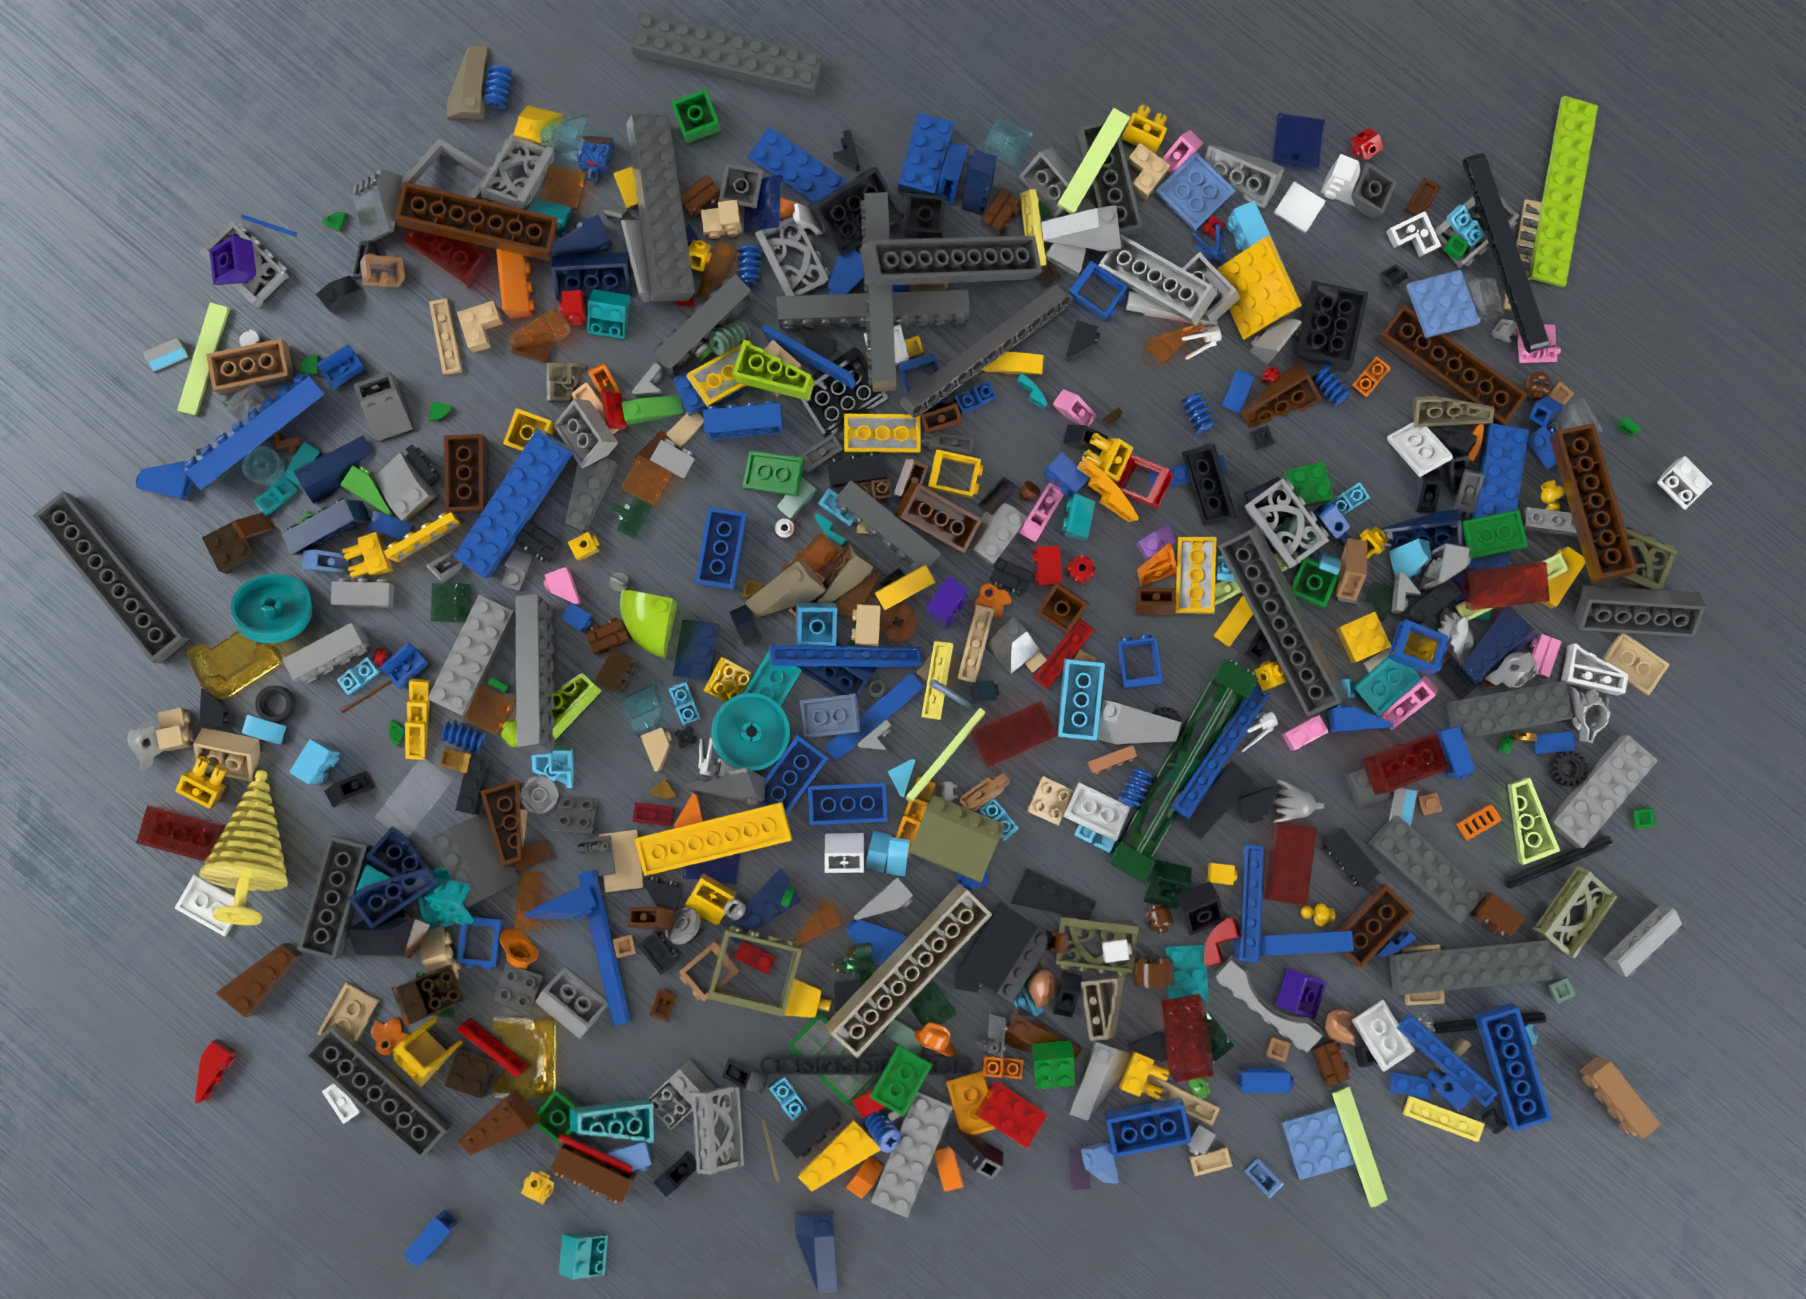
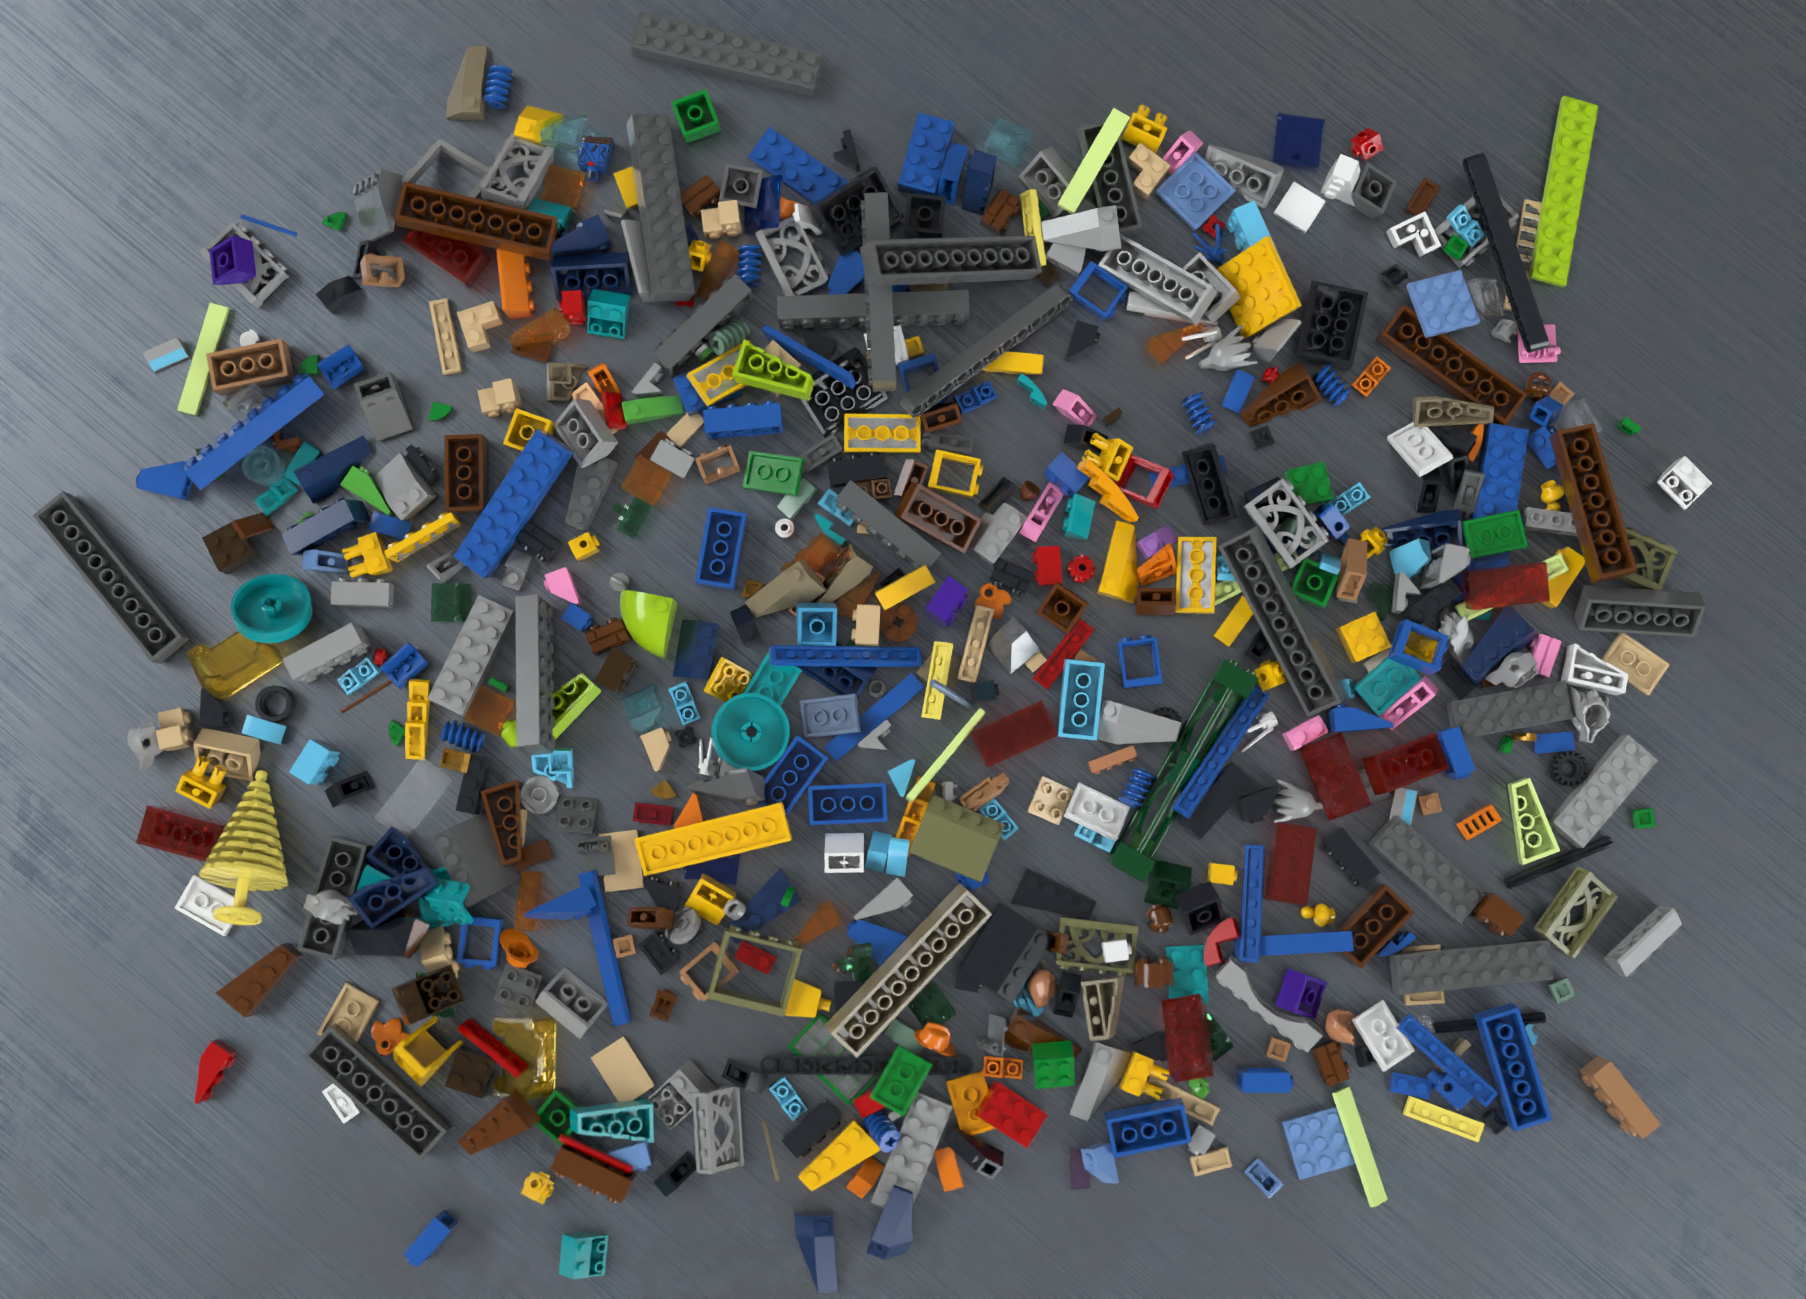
(330, 906): none -> light grey piece
(500, 398): none -> tan brick
(623, 1070): none -> tan tile
(717, 464): none -> medium nougat window
(894, 1227): none -> dark blue wedge
(1120, 573): none -> yellow wedge
(1228, 353): none -> light grey piece
(1335, 776): none -> clear red brick

